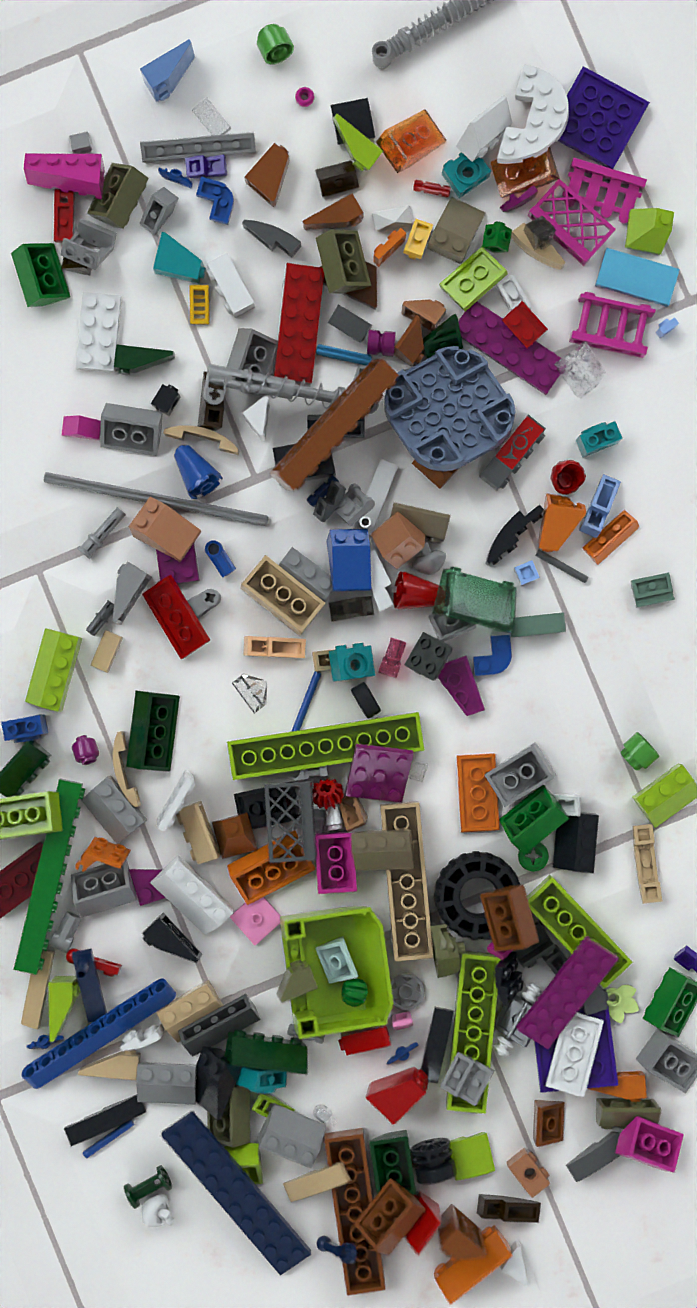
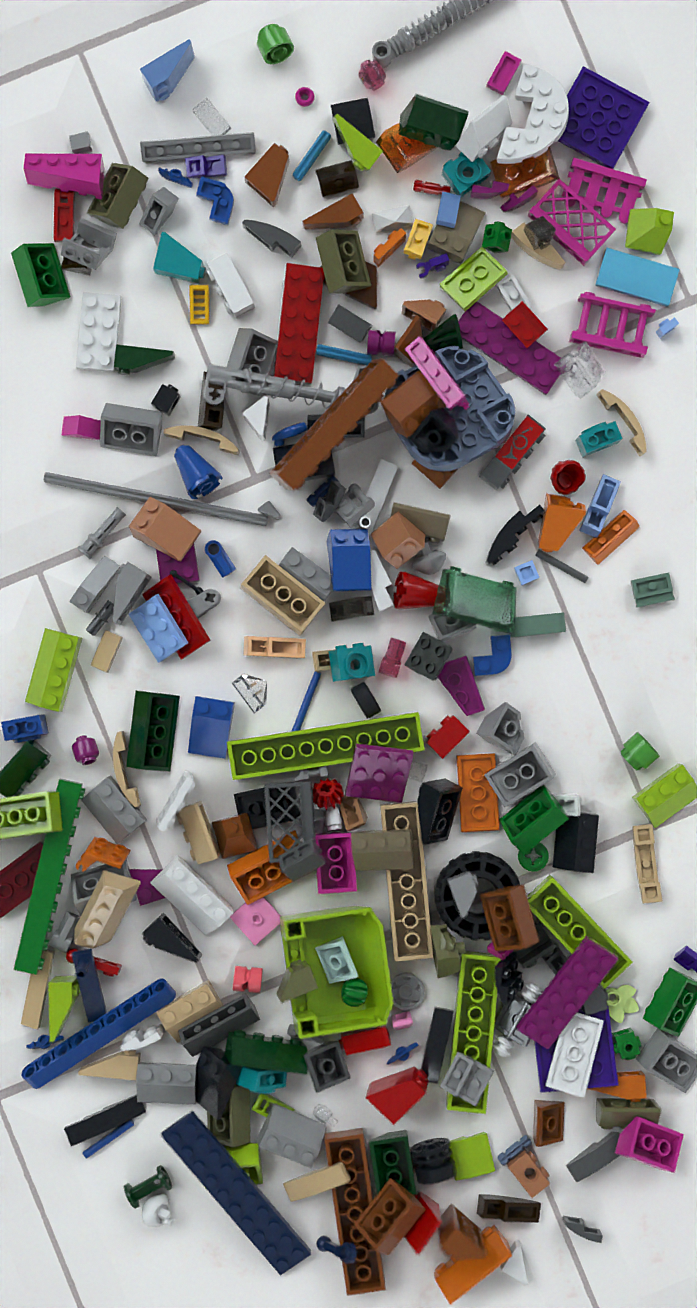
(94, 584): none -> light grey slope
(105, 909): none -> tan slope
(158, 628): none -> light blue plate
(198, 590): none -> black hinge
(210, 727): none -> blue slope
(247, 979): none -> coral wheel
(268, 509): none -> light grey slope
(288, 432): none -> blue arm
(301, 860): none -> dark grey hinge
(311, 155): none -> dark azure axle
(326, 1065): none -> dark grey slope
(372, 74): none -> clear pink head
(411, 404): none -> dark orange slope
(432, 122): none -> dark green slope
(436, 374): none -> fence
(436, 432): none -> black slope
(437, 809): none -> black slope
(438, 264): none -> dark purple plate
(447, 735): none -> red brick
(448, 209): none -> medium blue tile
(464, 890): none -> light grey slope
(482, 192): none -> magenta slope
(503, 73): none -> dark pink tile
(503, 728): none -> light grey slope
(514, 1150): none -> sand blue axle
(578, 1227): none -> dark grey slope
(609, 400): none -> tan slope
(623, 1038): none -> green brick

